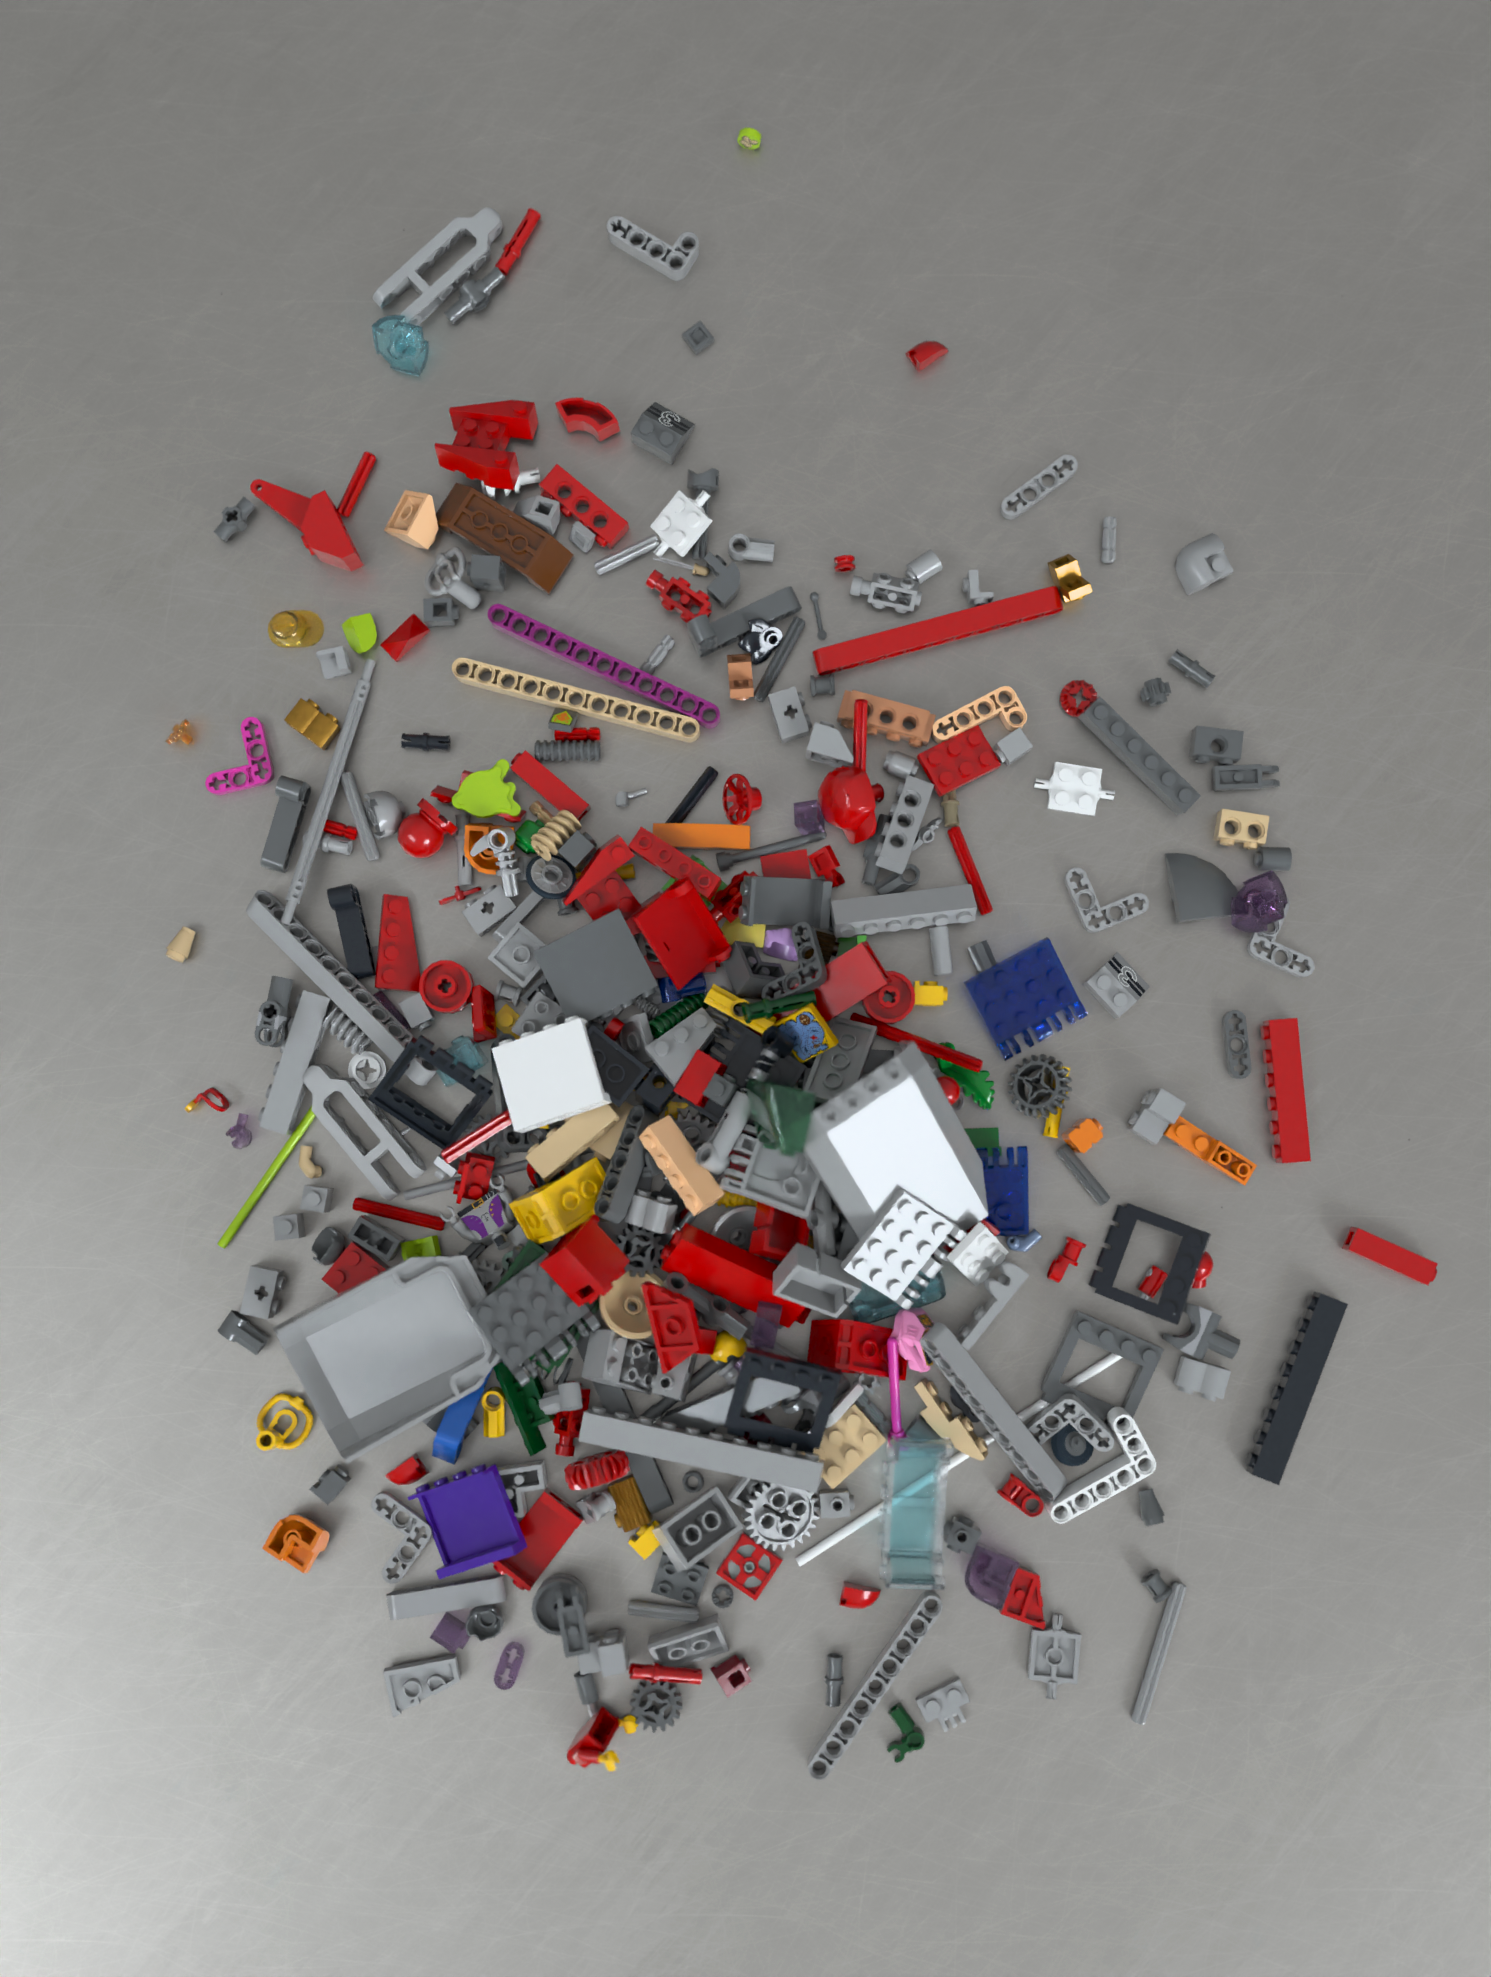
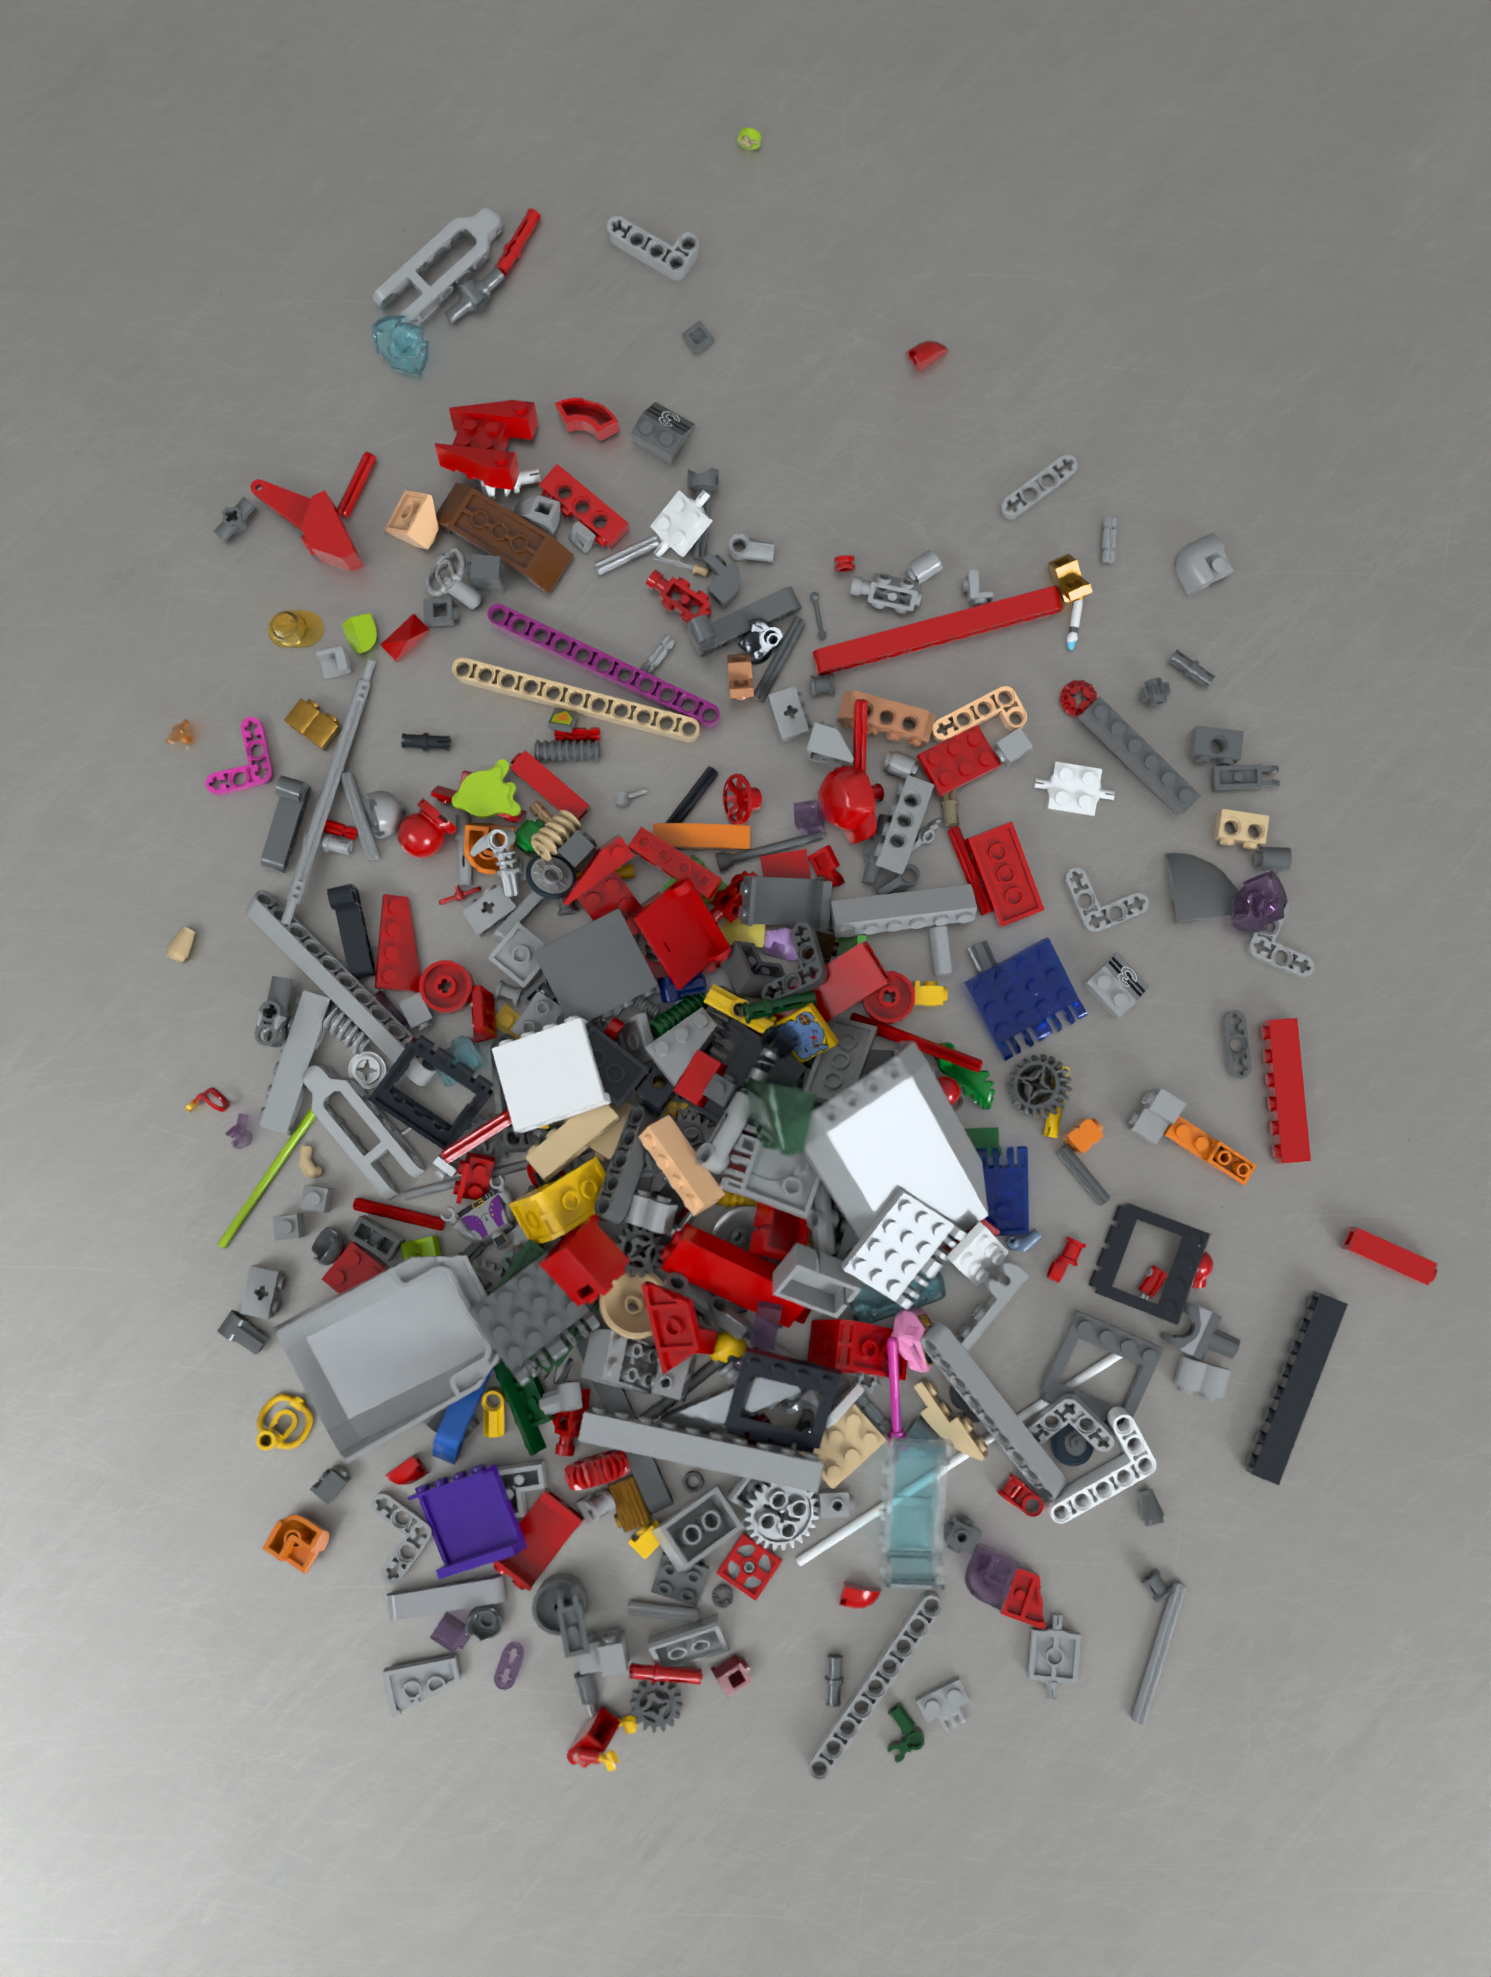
(1005, 873): none -> red hinge
(1074, 624): none -> white piece

